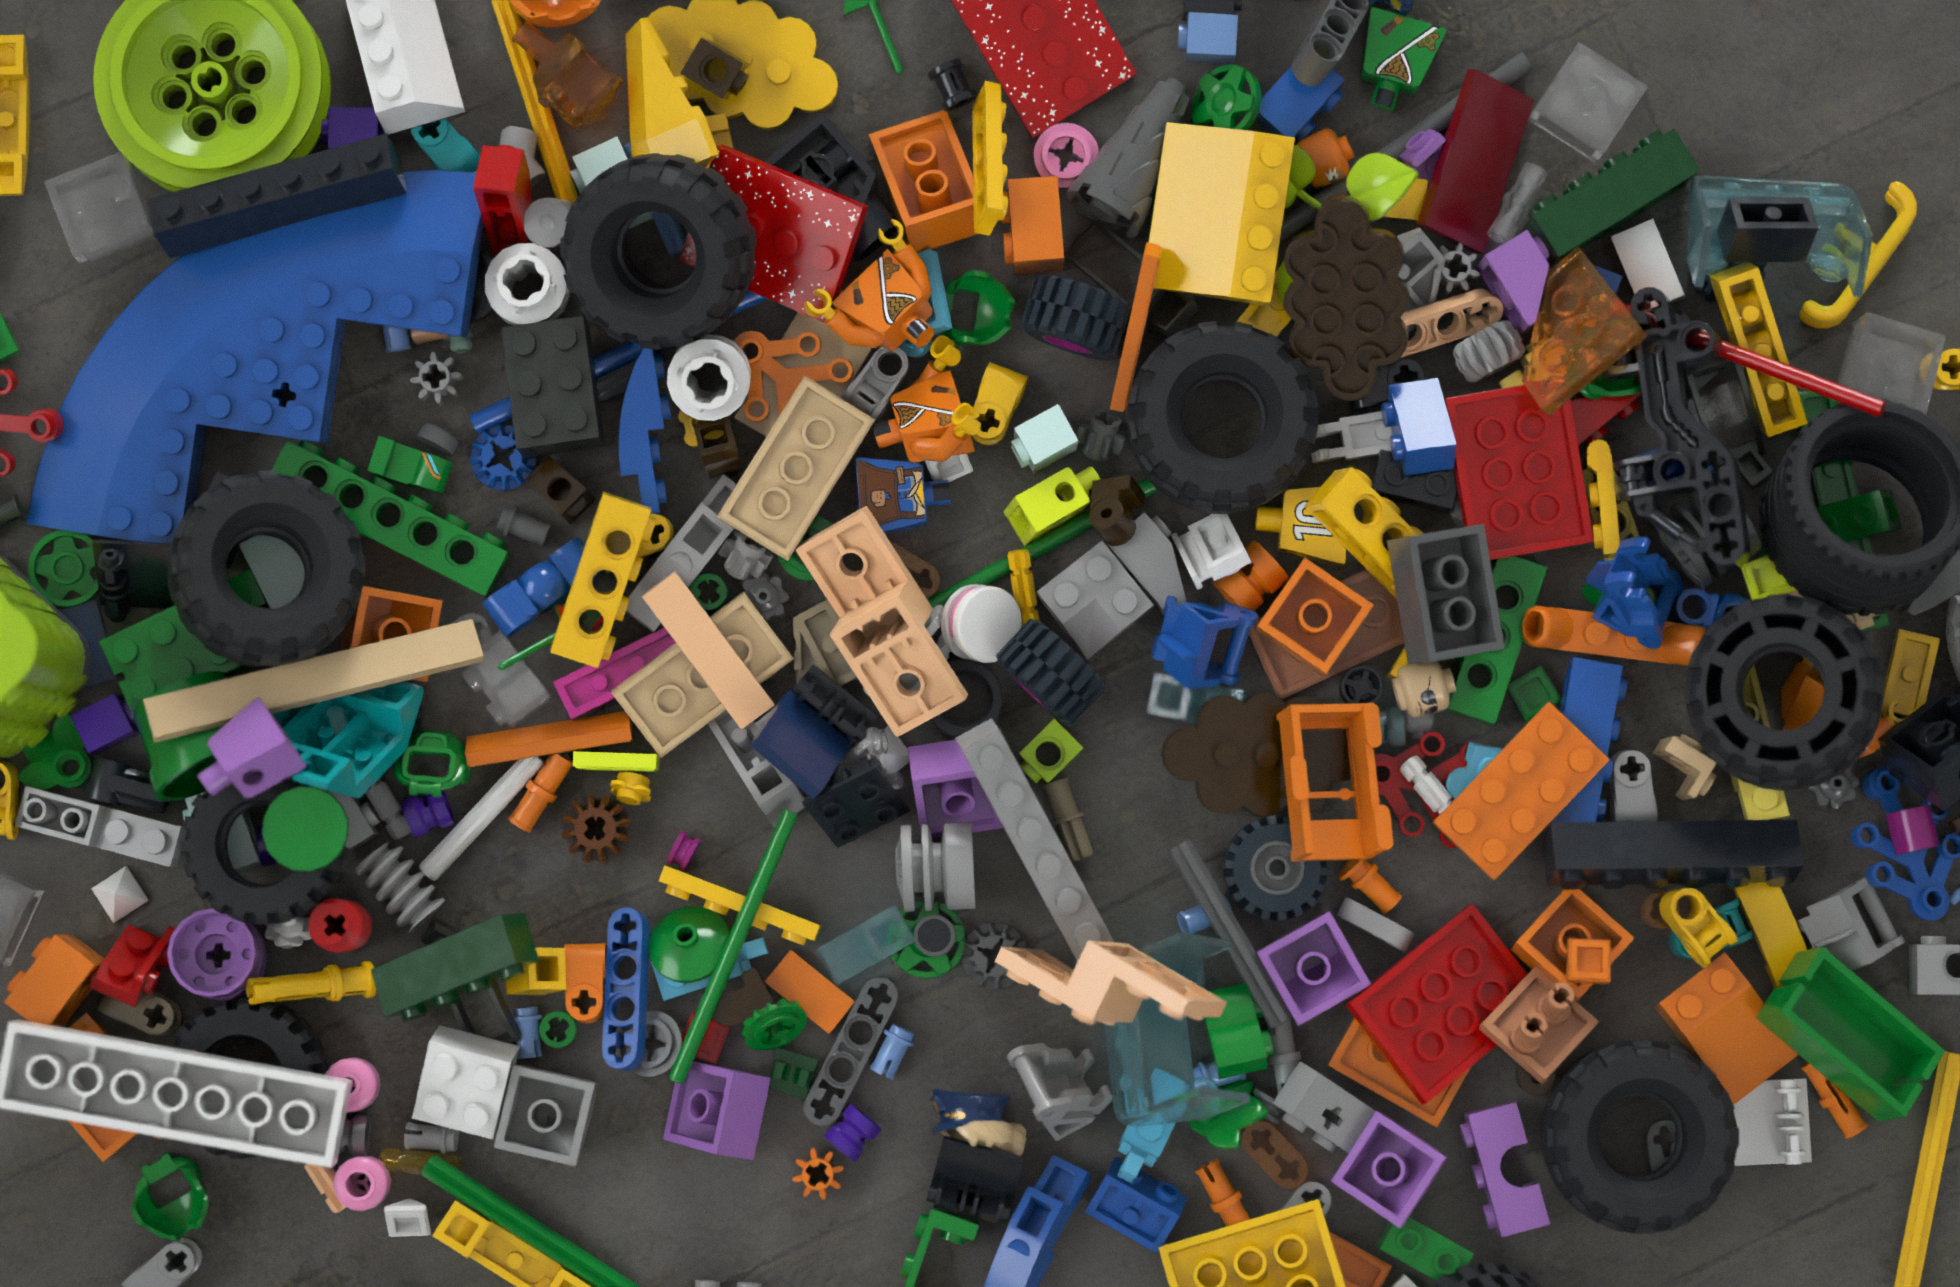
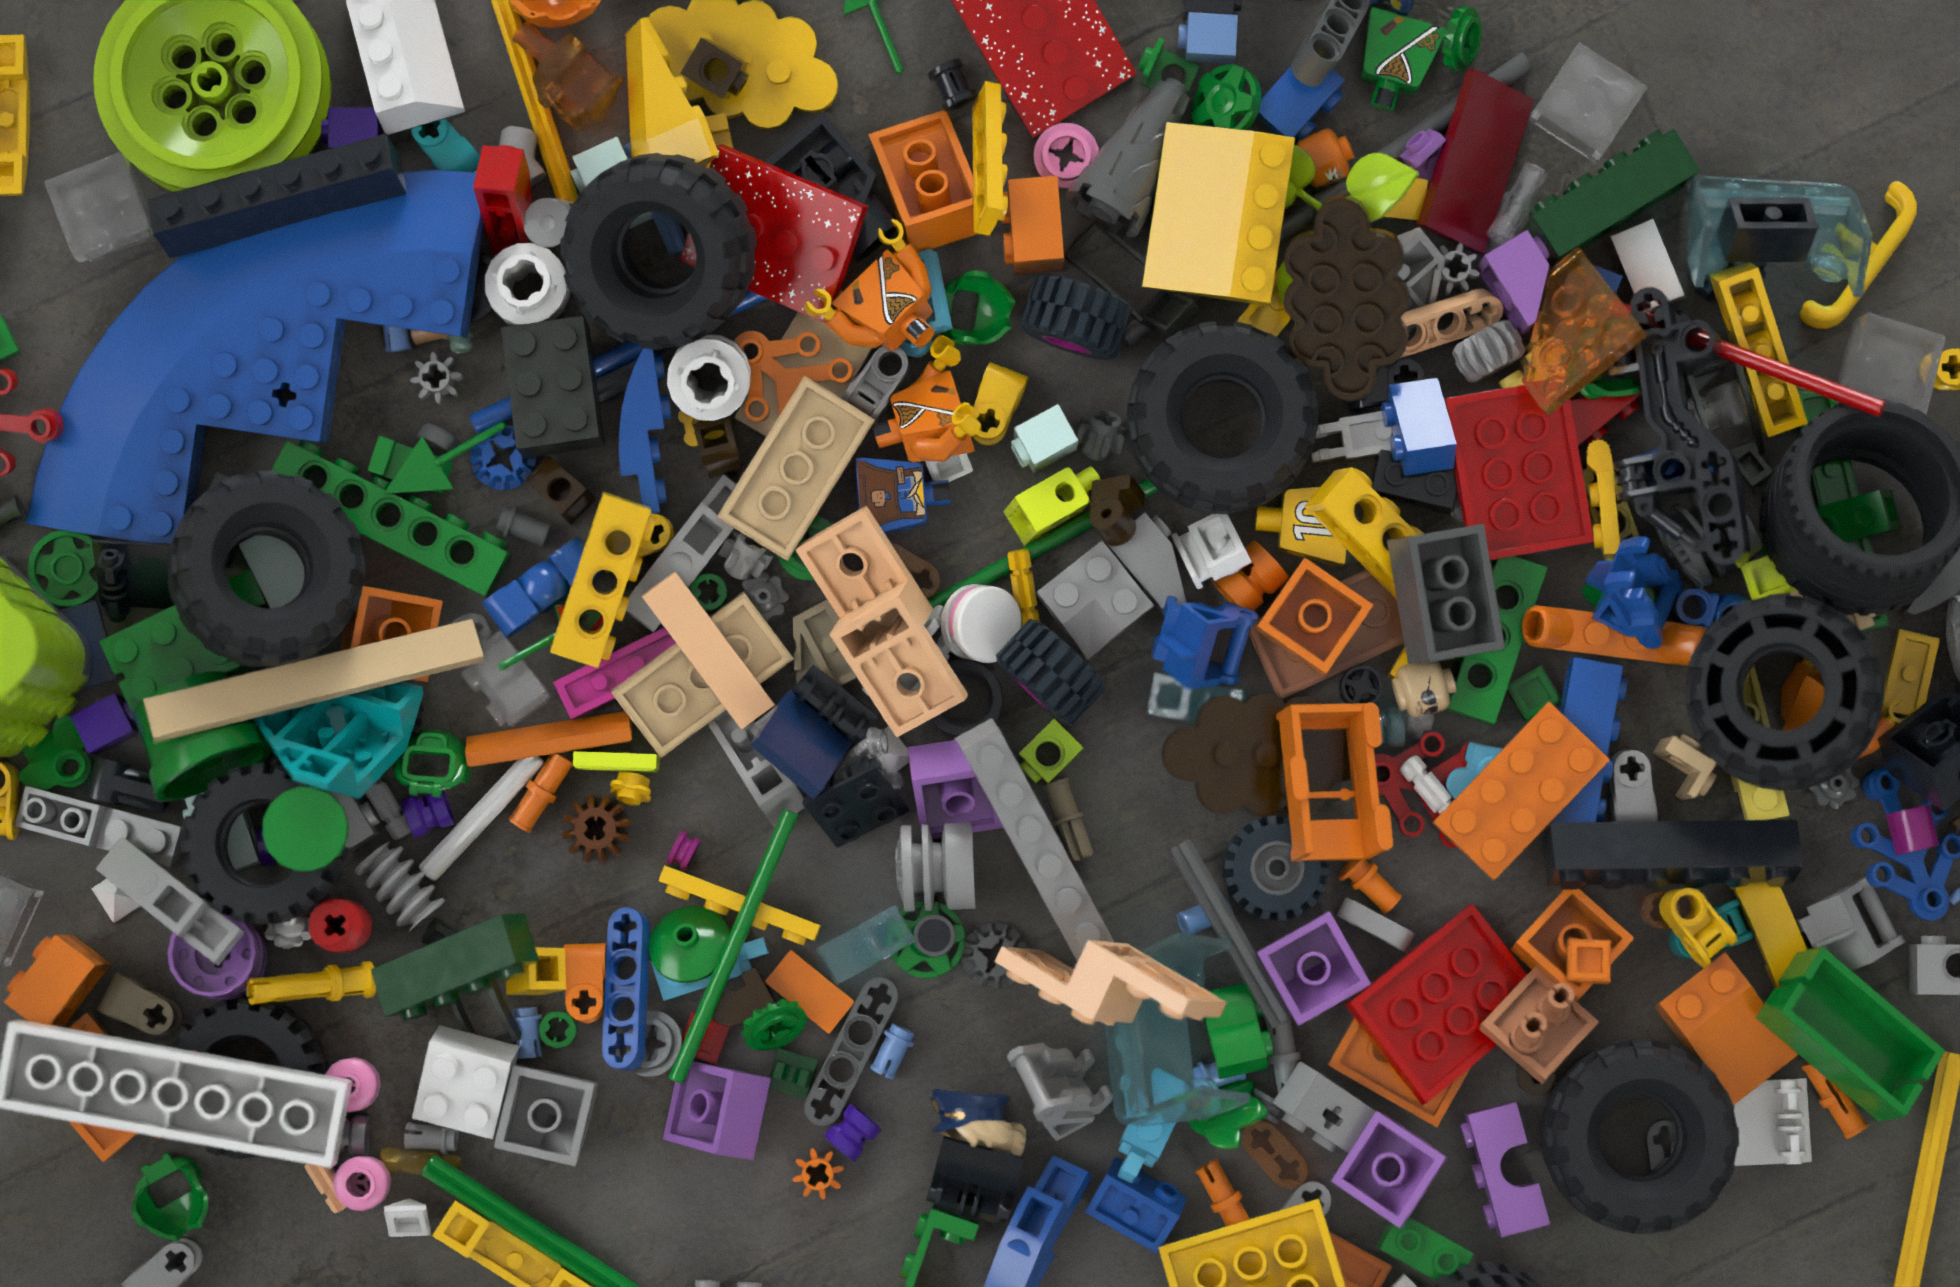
(133, 965): red bracket -> none
(169, 901): none -> light grey slope
(251, 753): medium lavender torso -> none
(423, 470): none -> green piece
(1136, 327): orange tile -> none
(1157, 59): none -> green bracket
(1462, 39): none -> green gear

